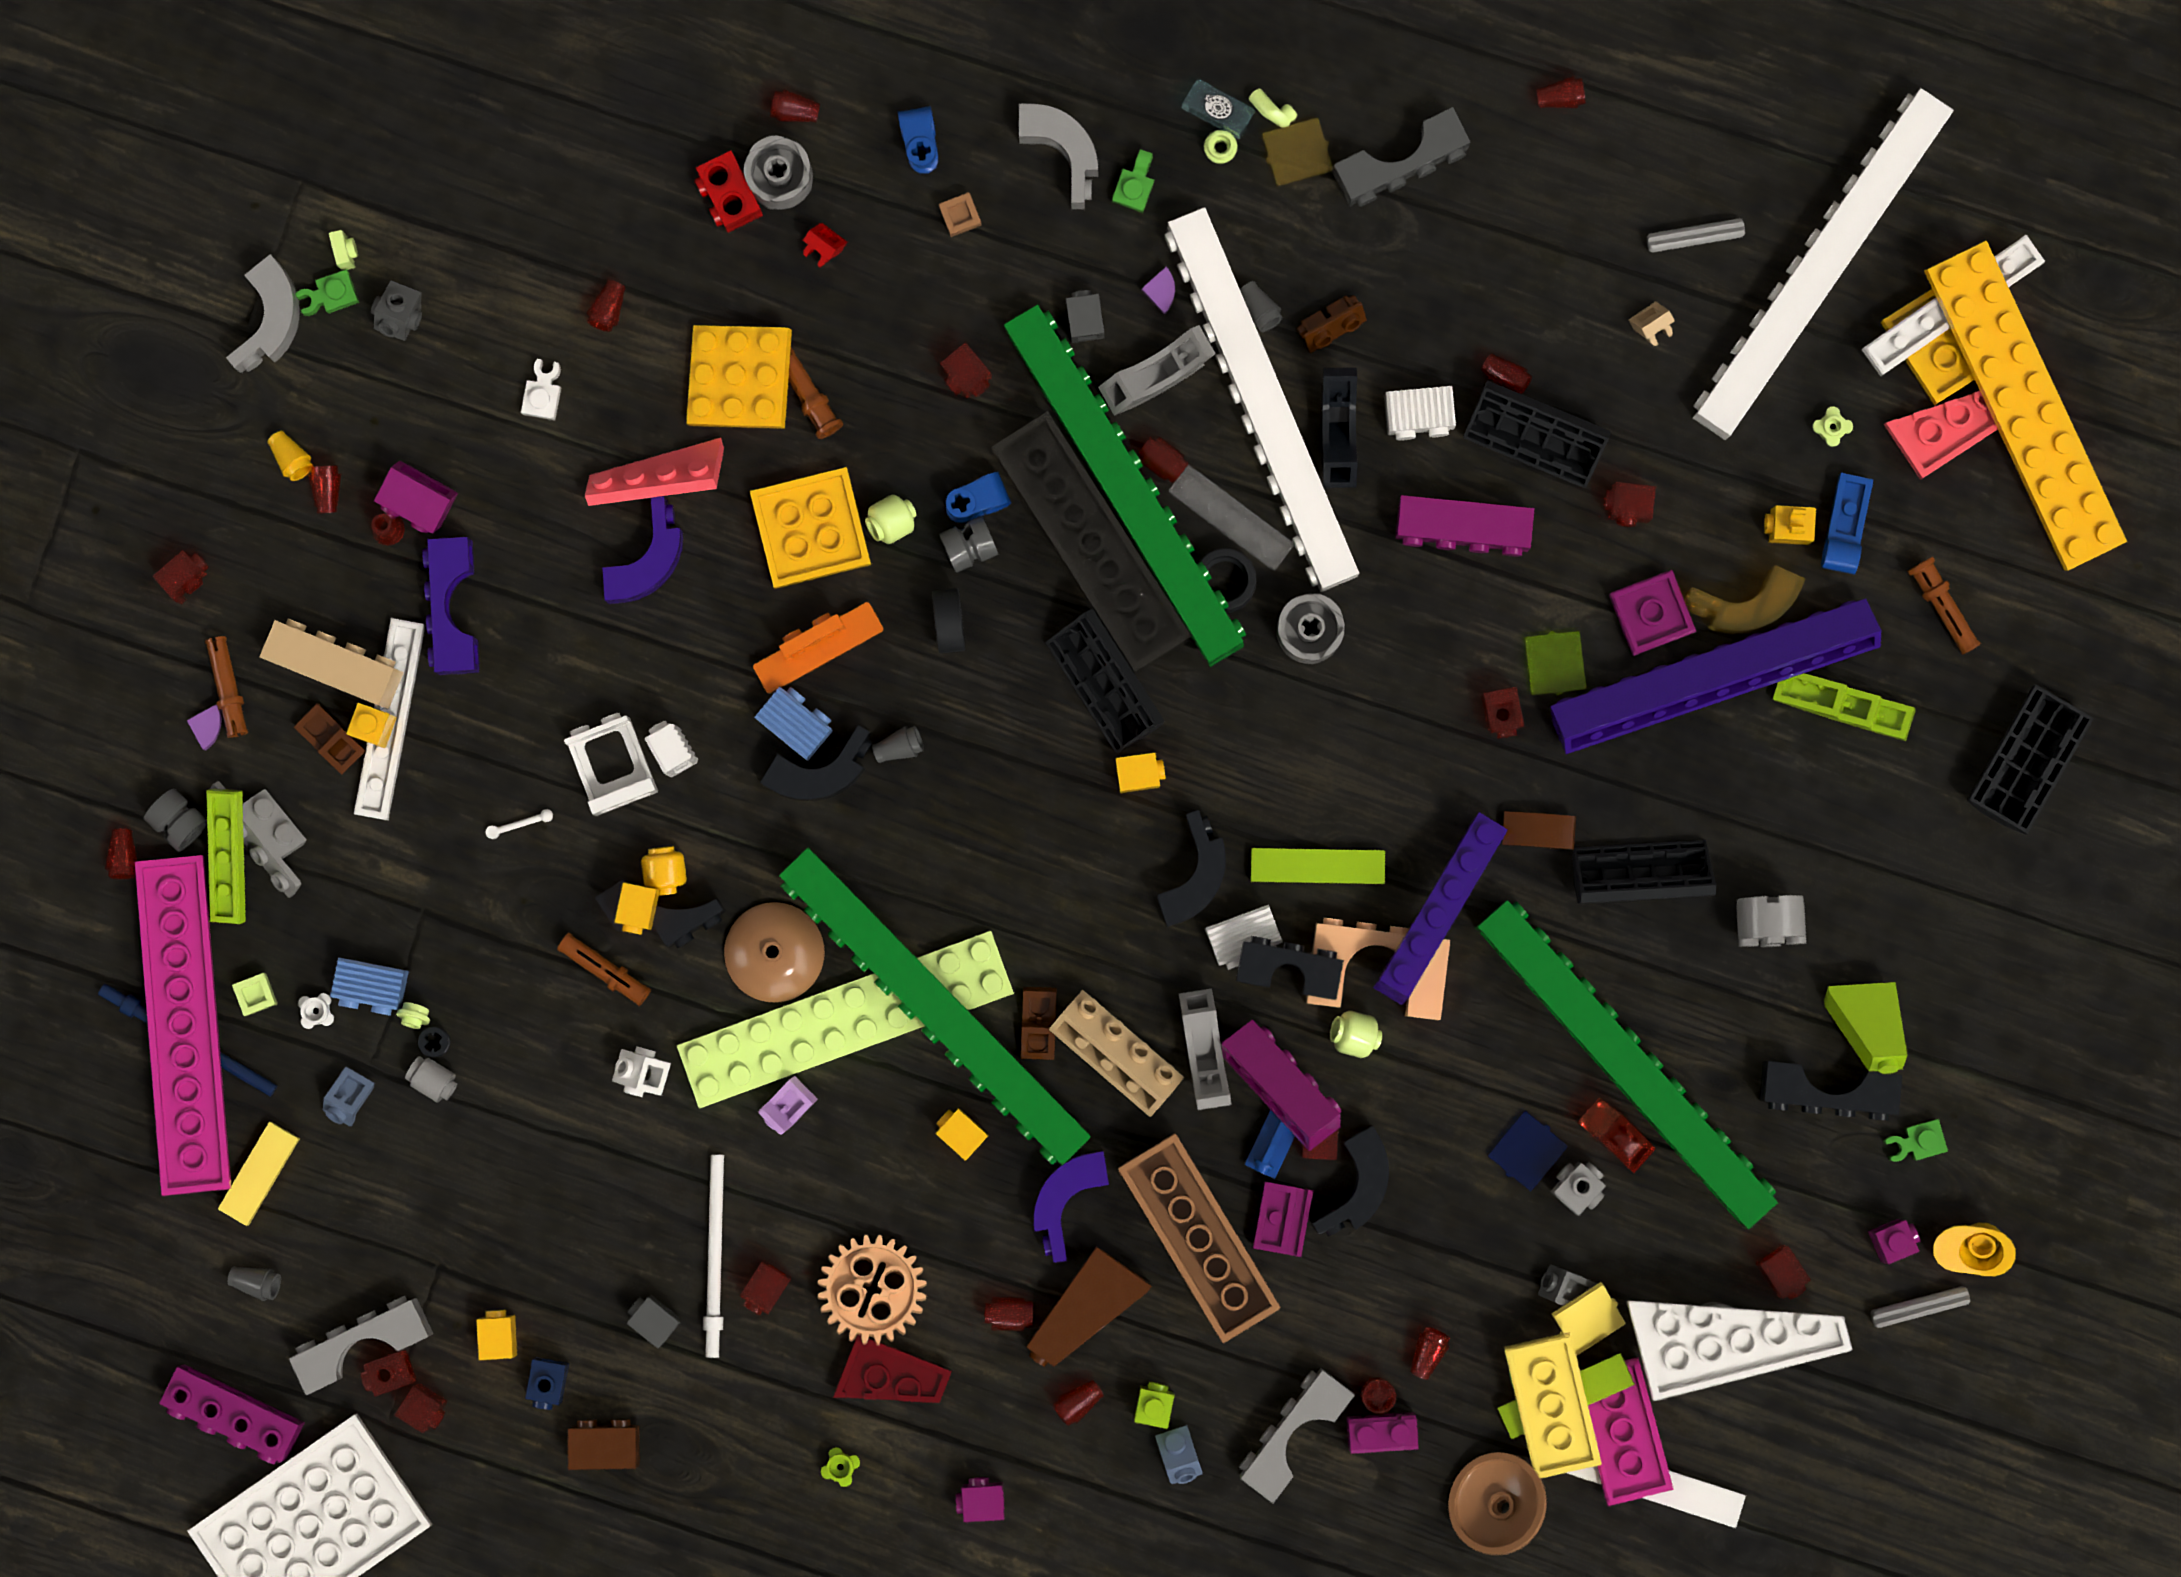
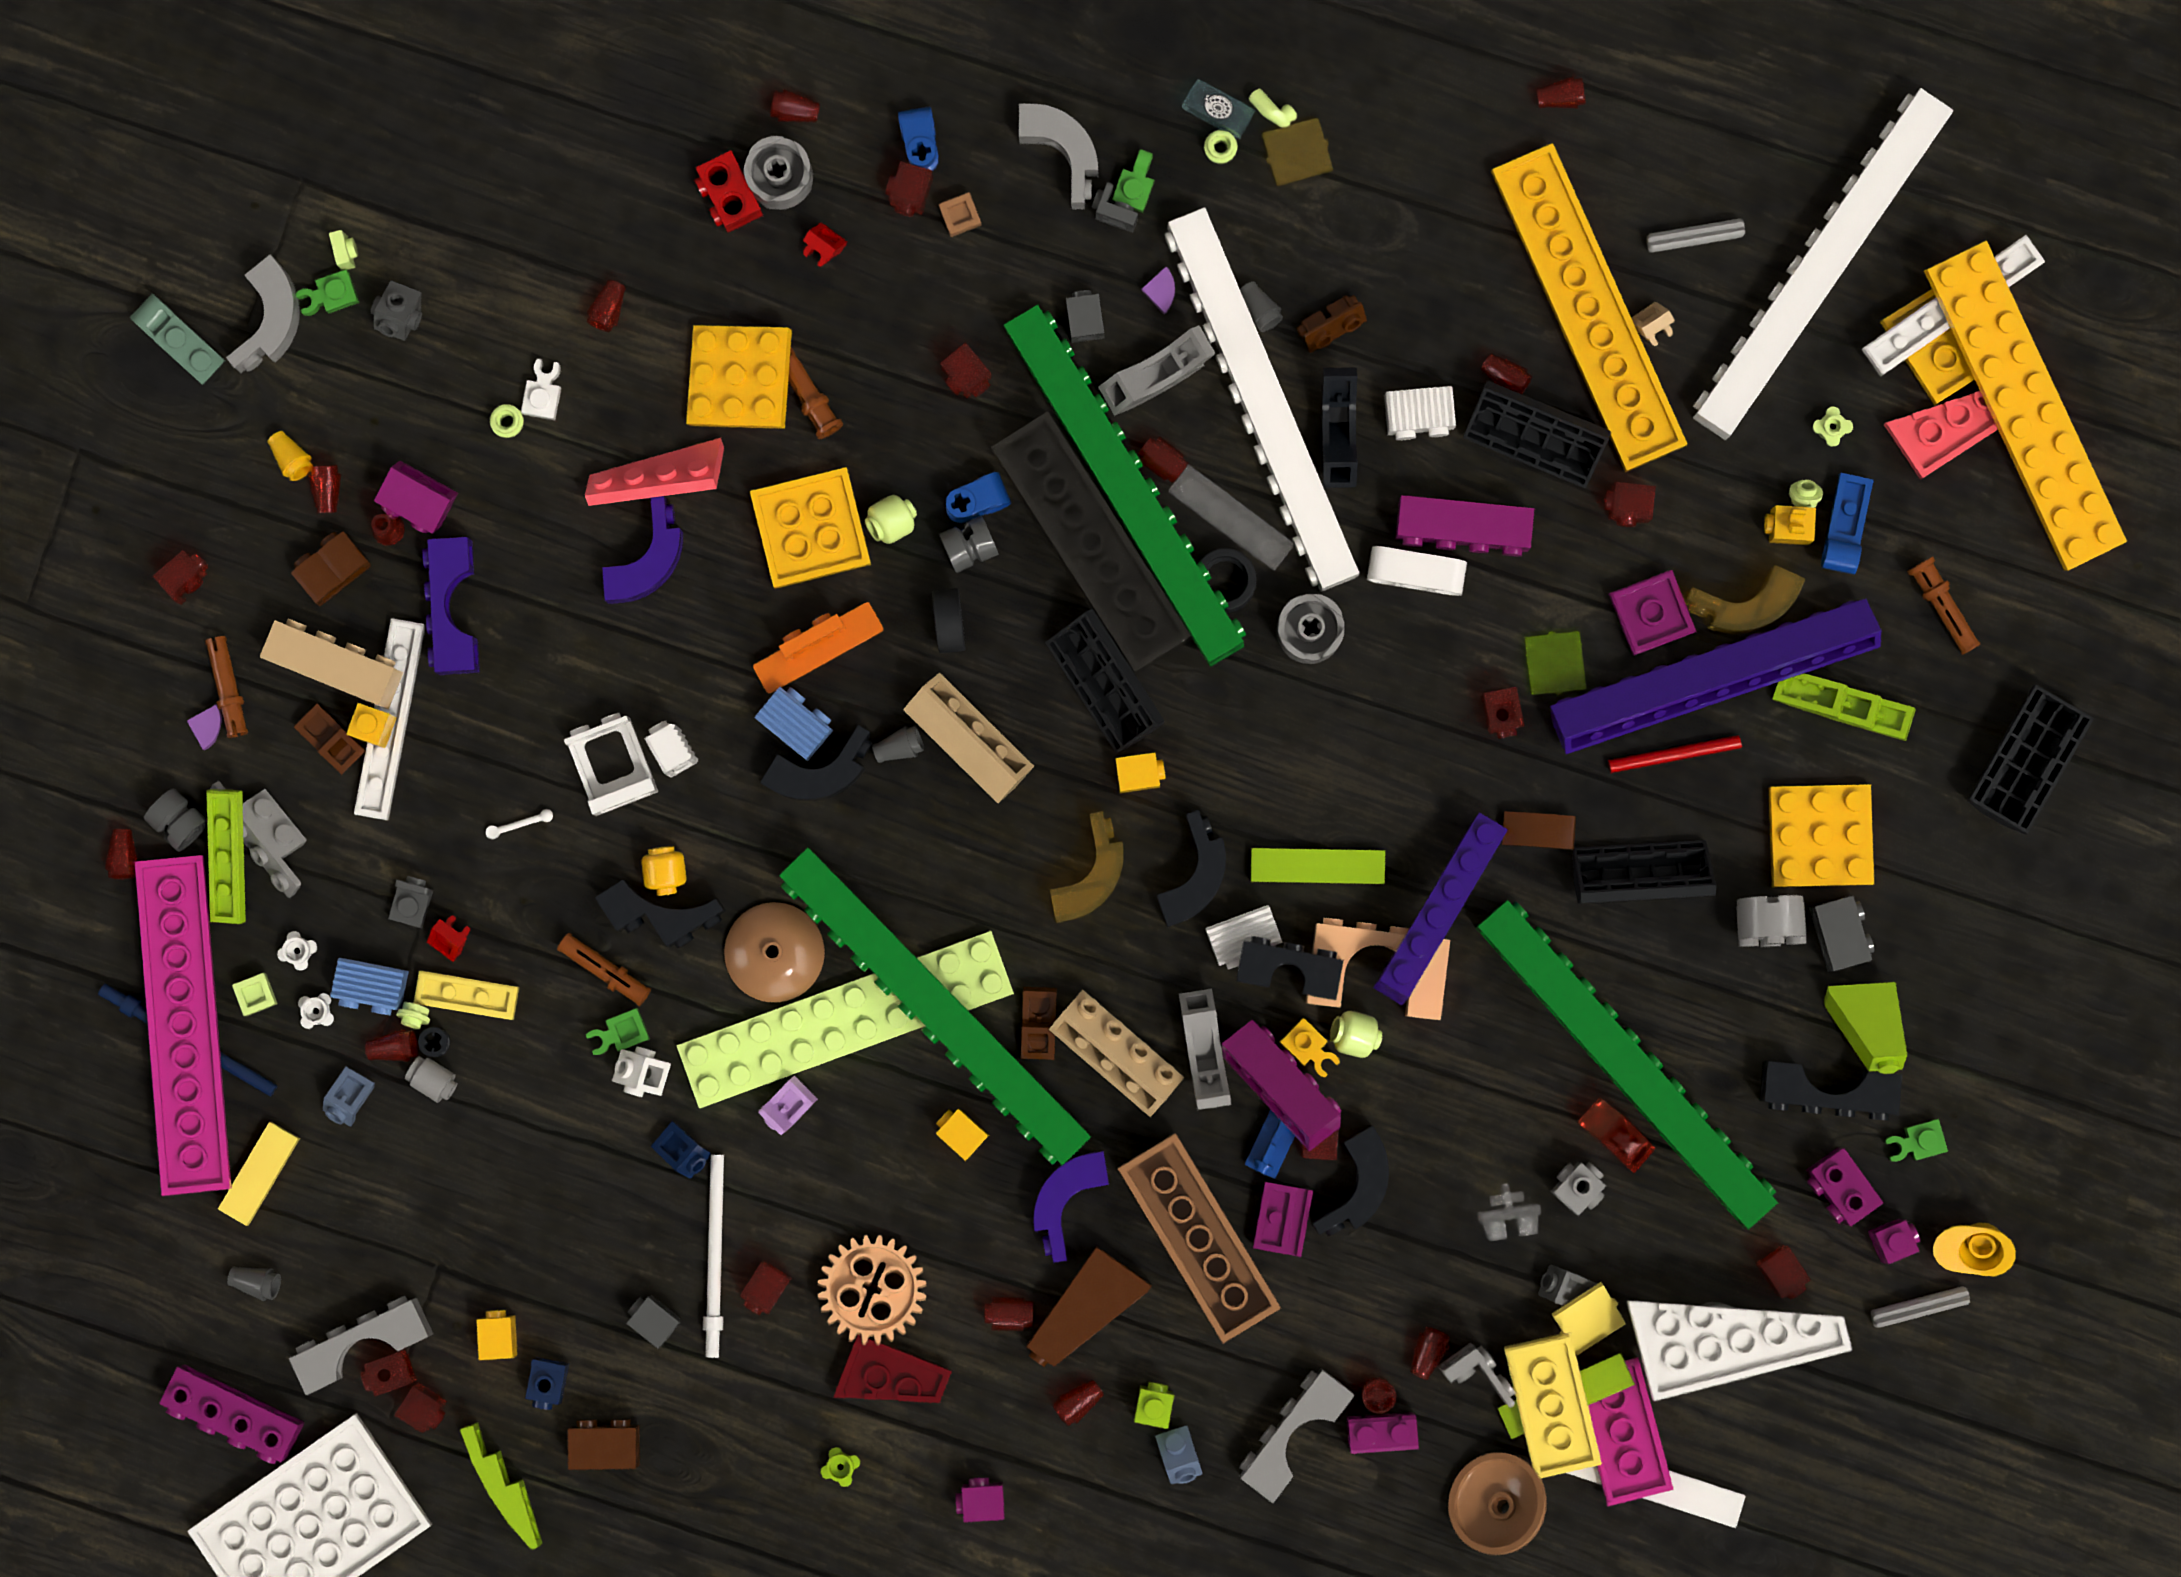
(177, 339): none -> sand green plate
(294, 941): none -> white plate
(330, 568): none -> reddish brown brick
(394, 1046): none -> clear red cone
(411, 902): none -> dark grey bracket
(447, 939): none -> red tile
(466, 995): none -> light yellow tile
(497, 416): none -> yellowish green plate
(508, 1497): none -> lime slope
(624, 1032): none -> bright green plate
(636, 908): yellow brick -> none
(681, 1150): none -> dark blue bracket
(909, 189): none -> clear red brick
(972, 743): none -> tan brick
(1089, 894): none -> clear yellow arch
(1117, 214): none -> dark grey bracket
(1305, 1045): none -> yellow brick
(1365, 176): dark grey arch -> none
(1416, 570): none -> white beam
(1461, 1365): none -> light grey bracket
(1494, 1220): none -> clear hips
(1527, 1151): clear blue piece -> none
(1589, 307): none -> yellow plate
(1674, 754): none -> red bar
(1805, 493): none -> yellowish green plate
(1821, 835): none -> yellow plate
(1842, 933): none -> dark grey brick
(1843, 1187): none -> magenta brick

